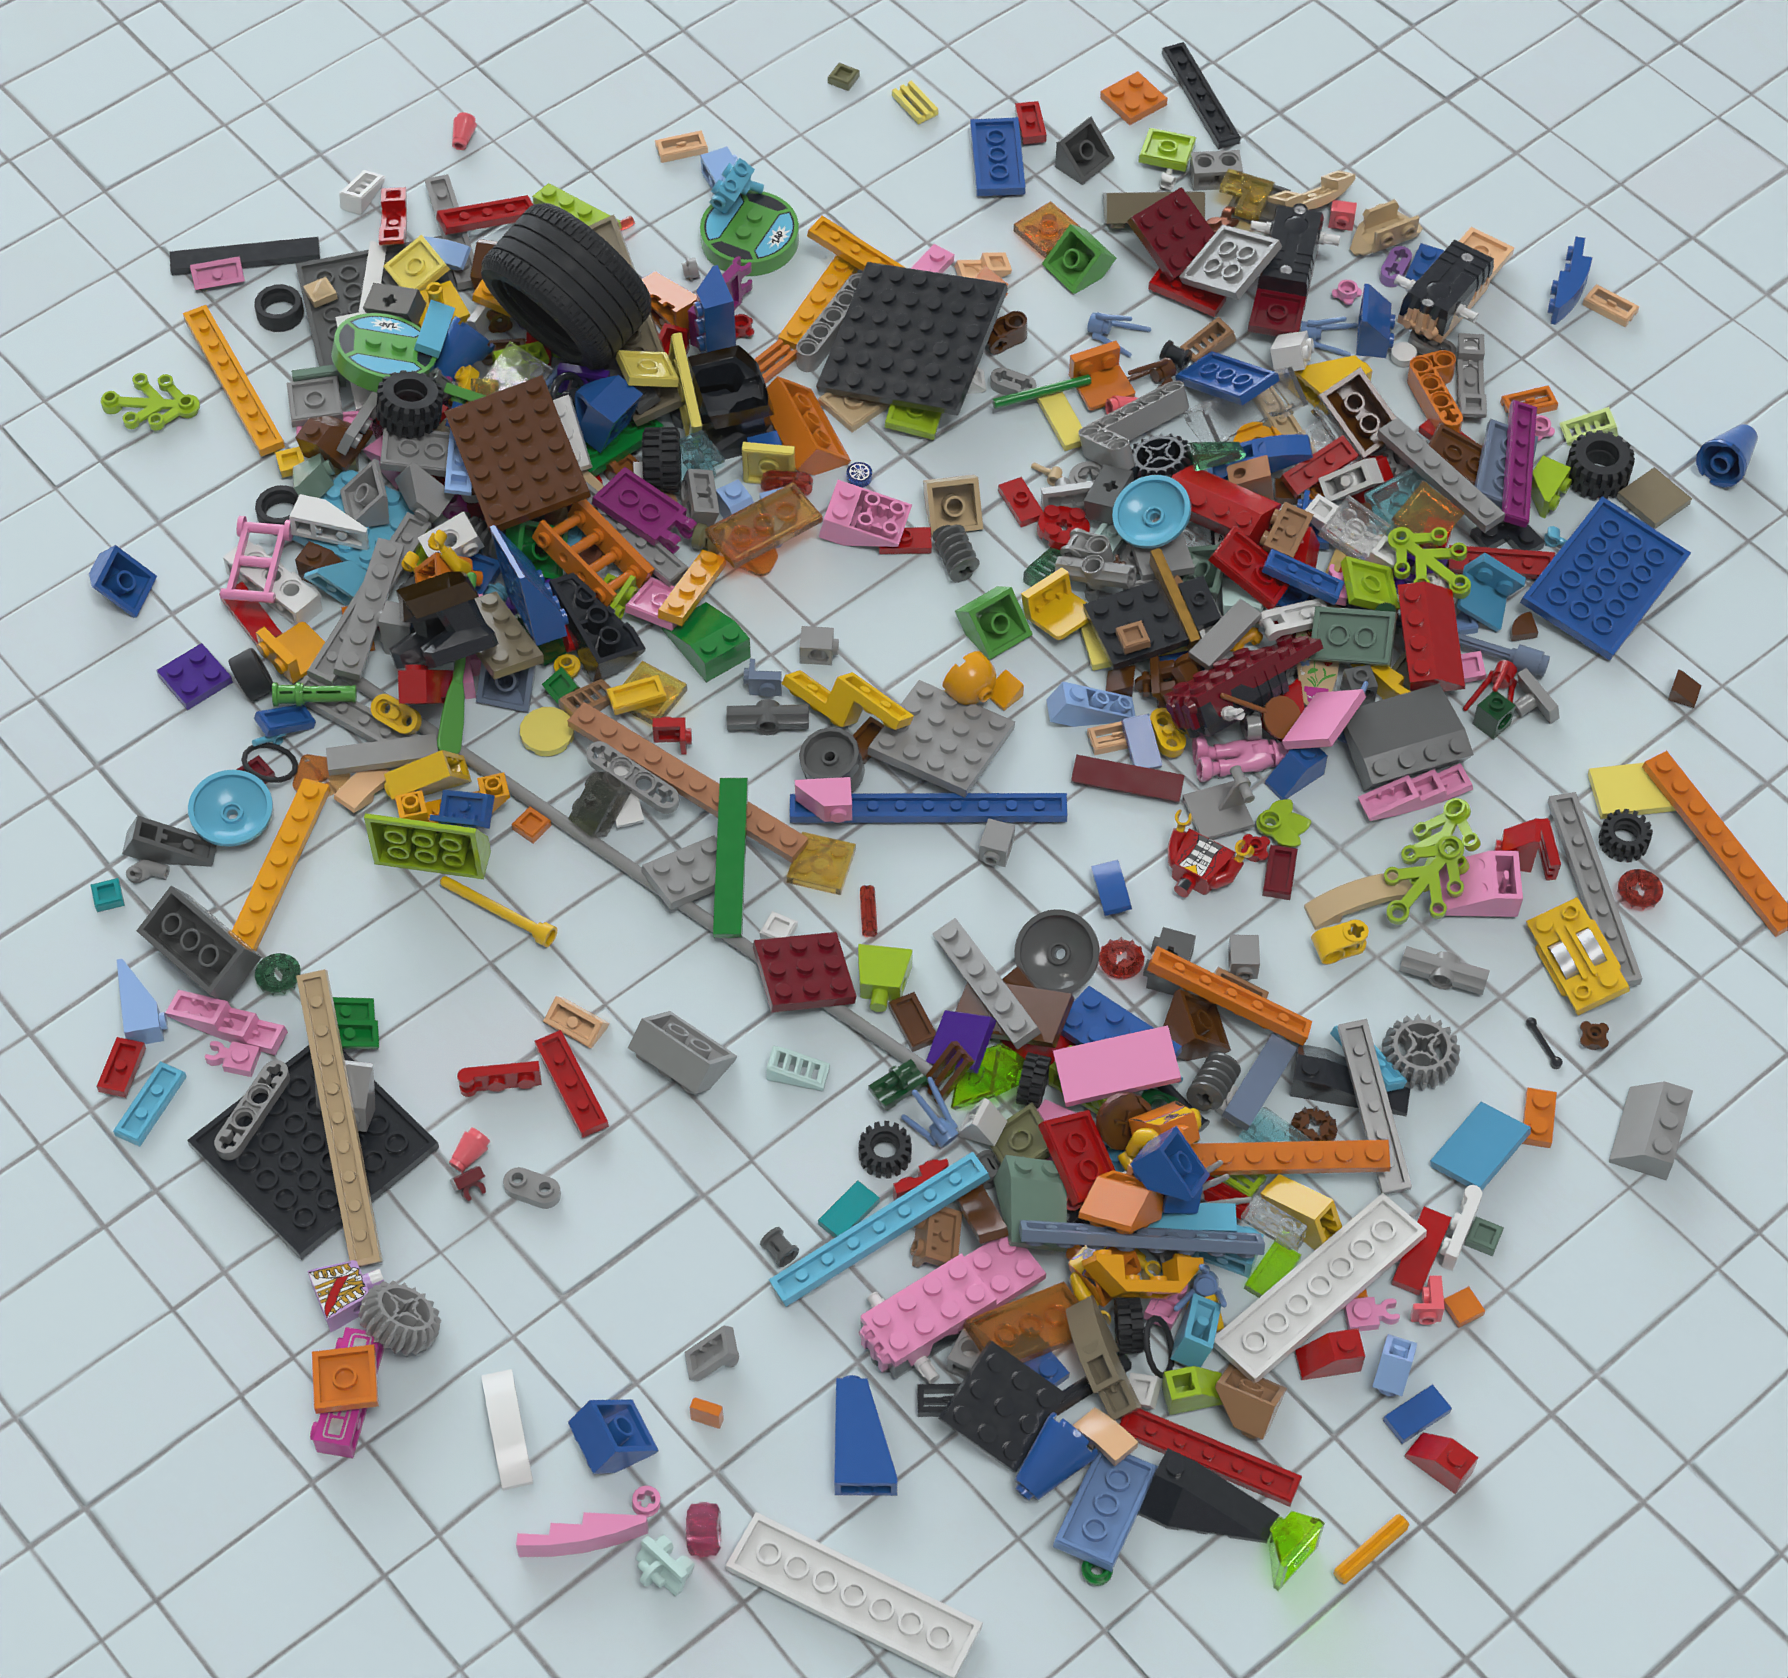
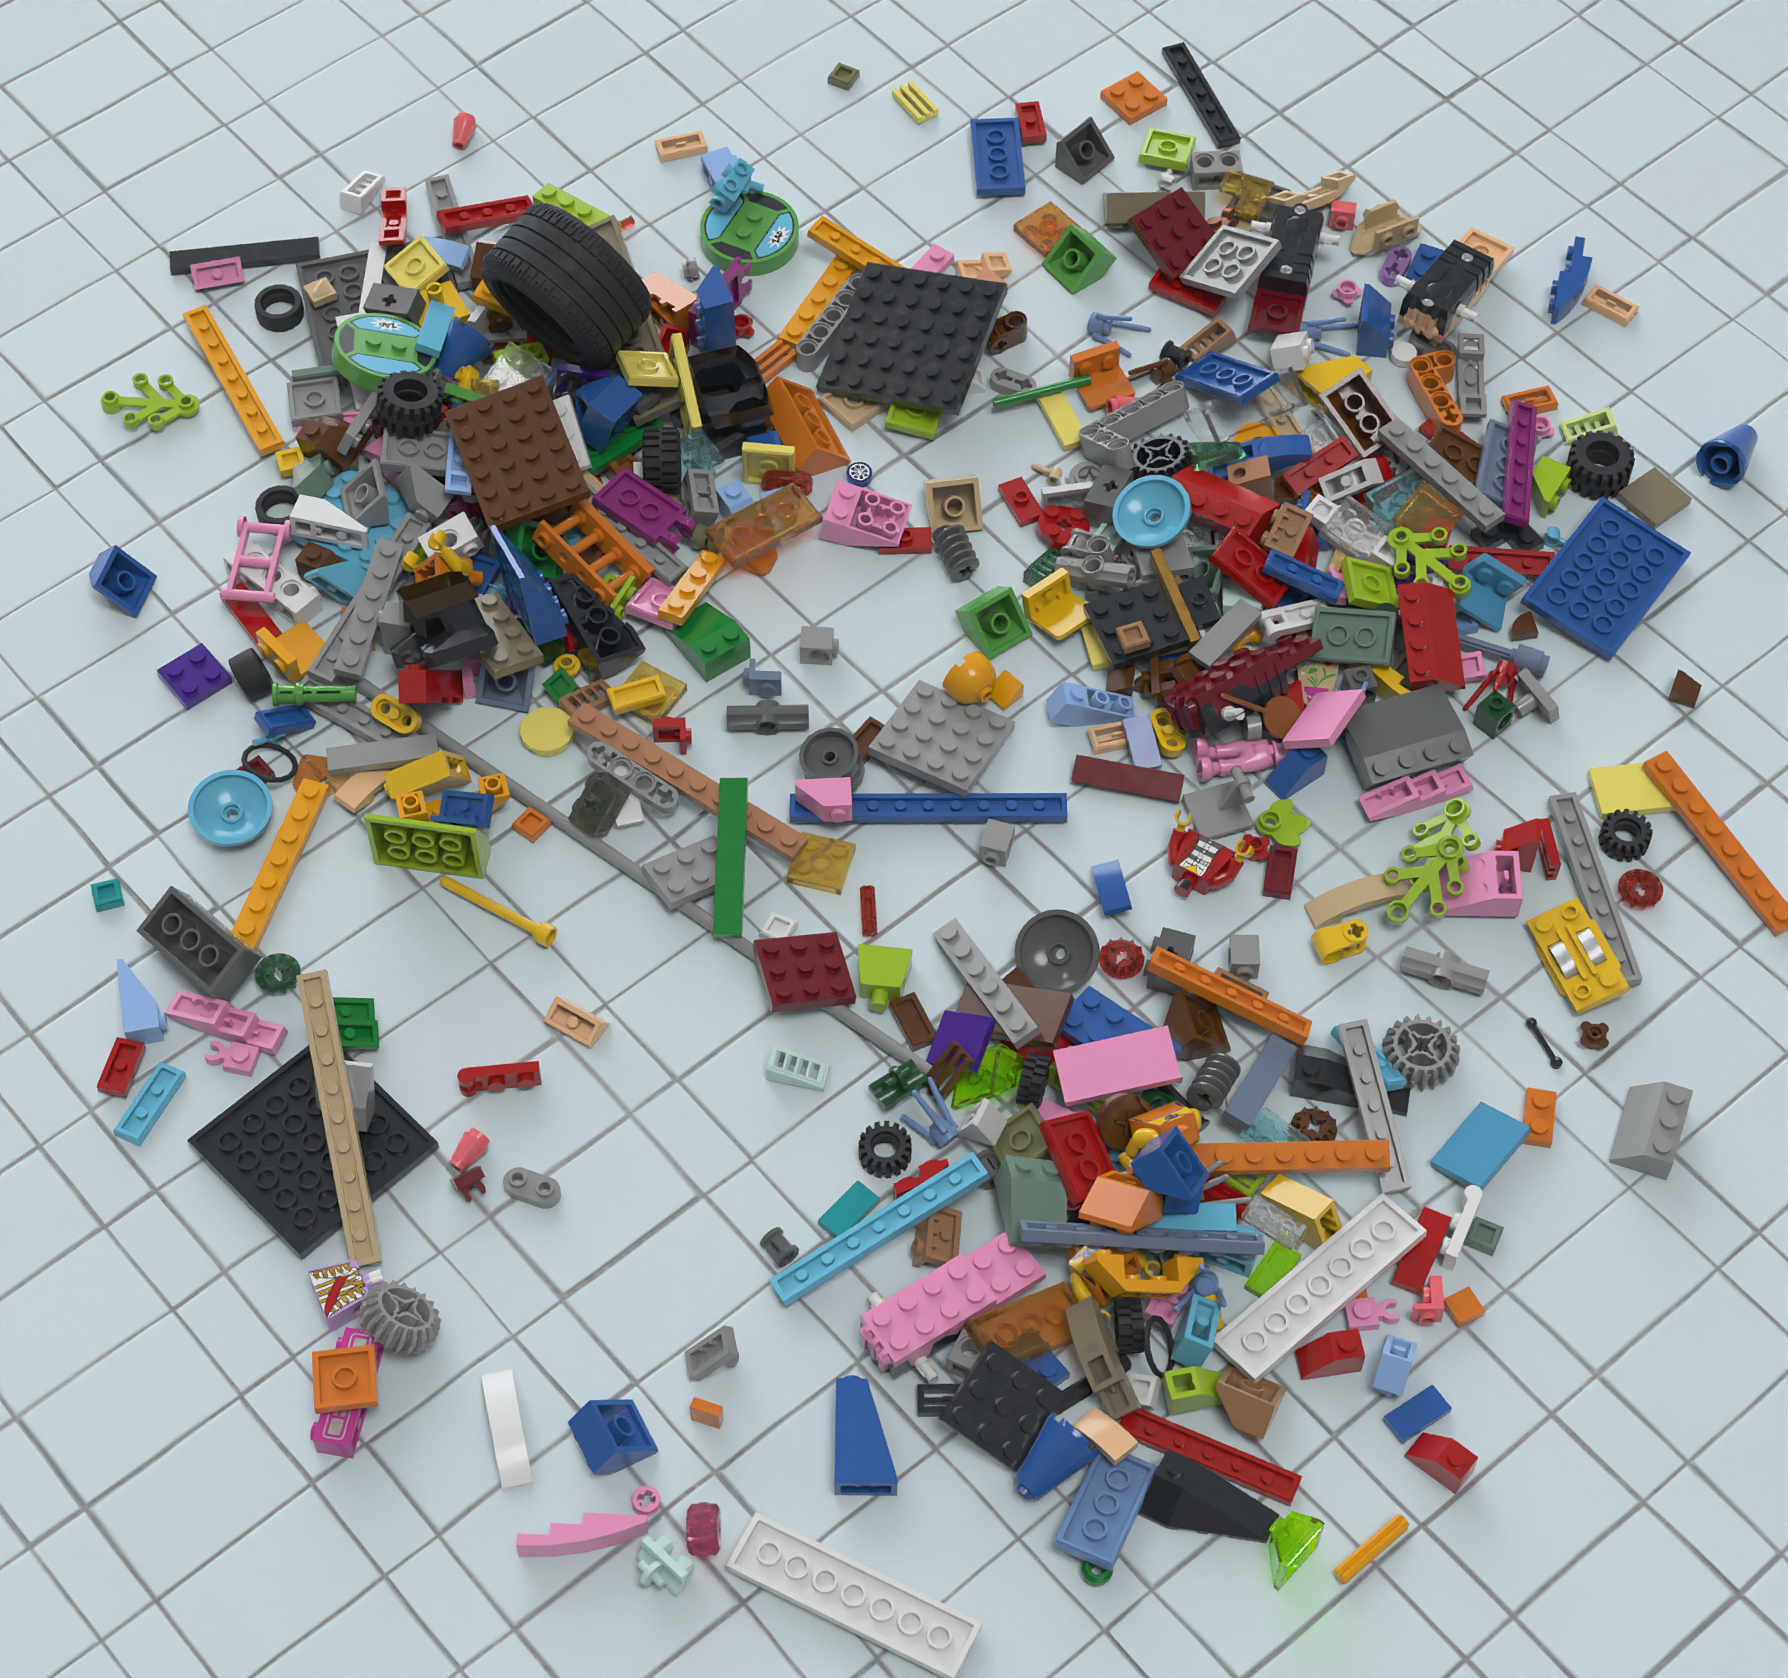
(146, 869): light grey arm -> none
(166, 844): dark grey slope -> none
(247, 1107): light grey beam -> none
(452, 715): bright green piece -> none
(571, 1084): red plate -> none
(681, 1051): light grey slope -> none
(847, 700): yellow bracket -> none
(982, 1215): reddish brown tile -> none

